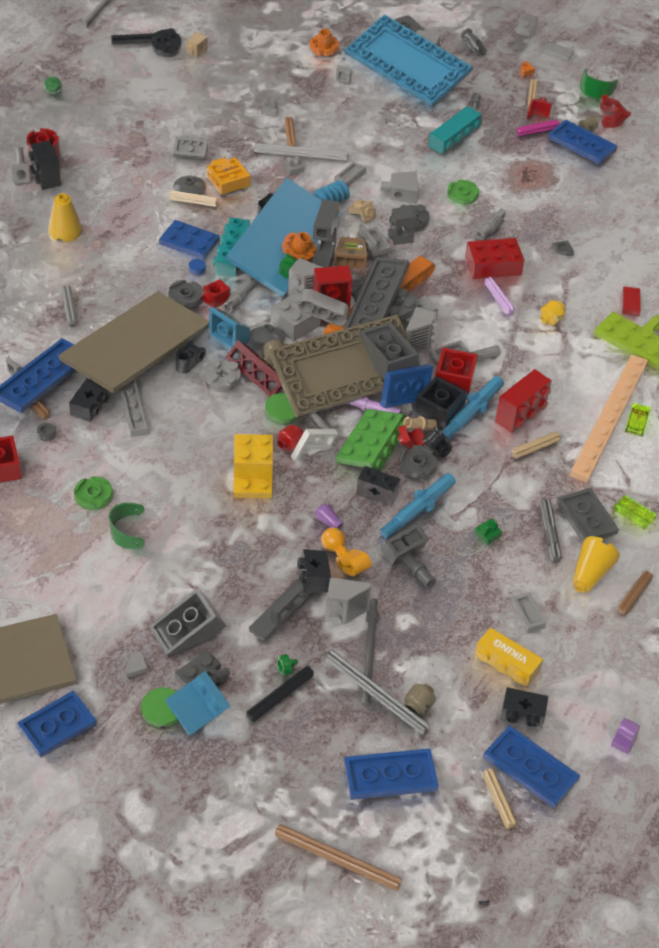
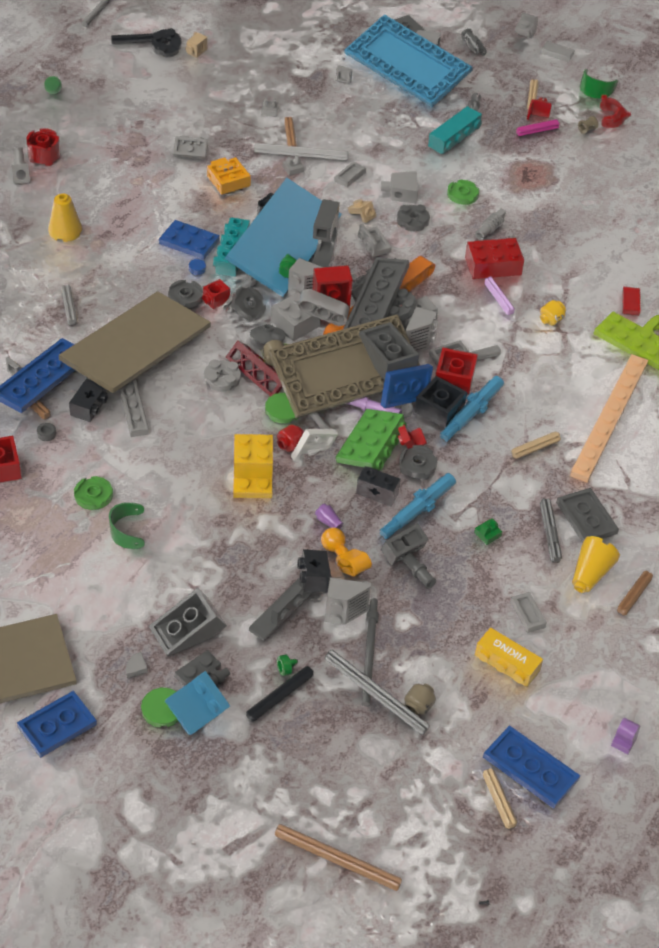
(44, 165): black brick -> none
(189, 357): black piece -> none
(190, 184): dark grey dish -> none
(193, 198): tan axle -> none
(227, 328): dark azure slope -> none
(240, 305): none -> dark grey plate
(299, 246): orange plant -> none
(324, 43): orange plant -> none
(335, 192): dark azure piece -> none
(351, 252): medium nougat torso -> none
(390, 774): blue plate -> none
(402, 225): dark grey brick -> none
(420, 422): tan axle -> none
(438, 443): black piece -> none
(523, 401): red brick -> none
(524, 708): black brick -> none
(526, 69): orange tile -> none
(563, 248): dark grey tile -> none
(582, 142): blue plate -> none
(635, 510): clear neon green tile -> none
(637, 419): clear neon green tile -> none

